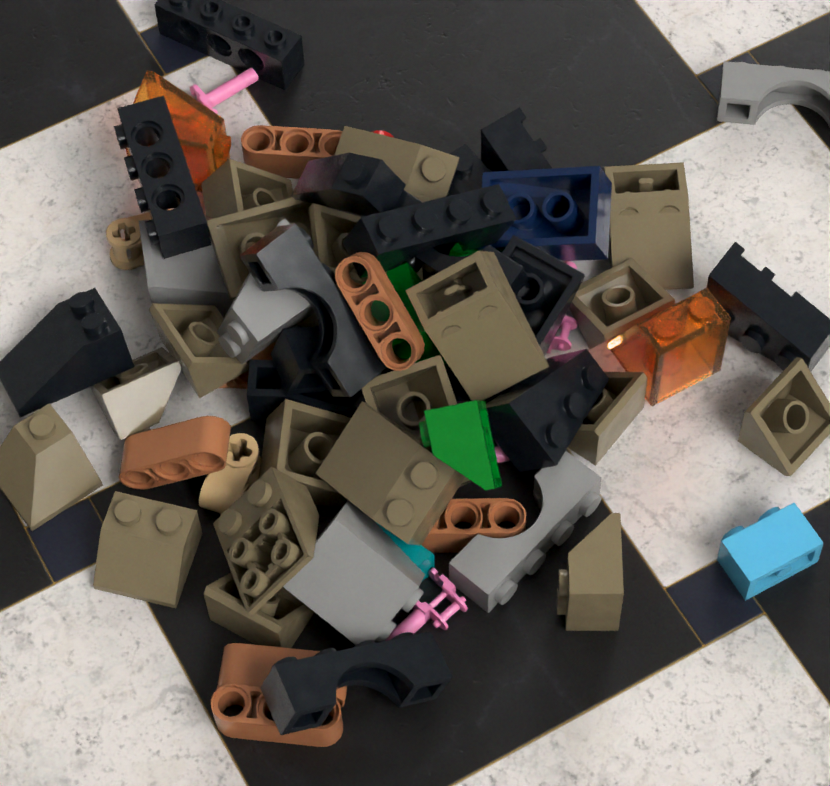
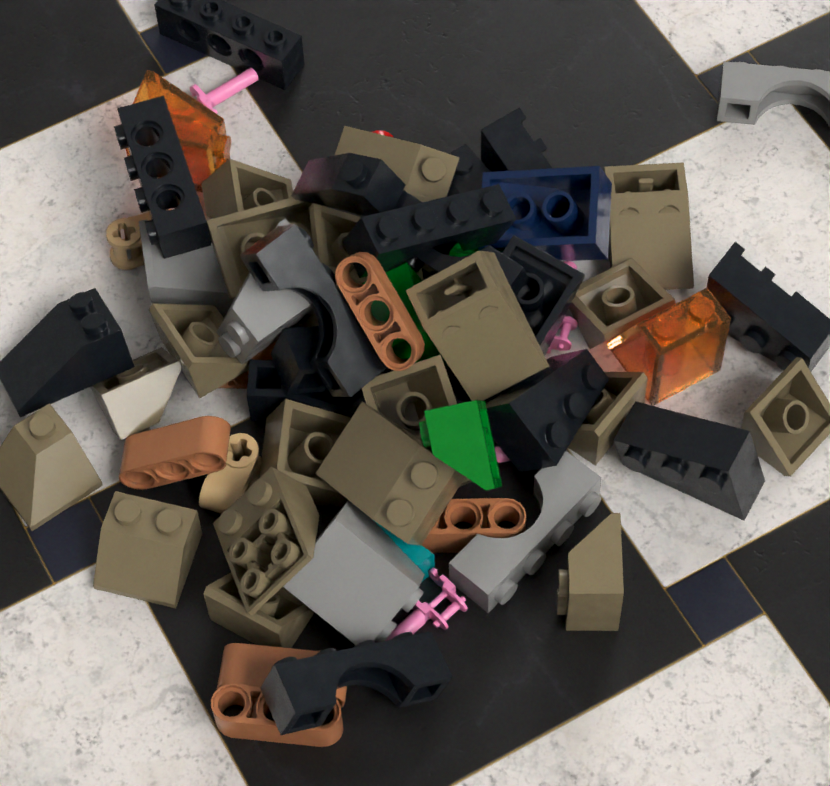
(287, 149): nougat beam -> none
(692, 456): none -> black wedge
(769, 550): medium azure brick -> none

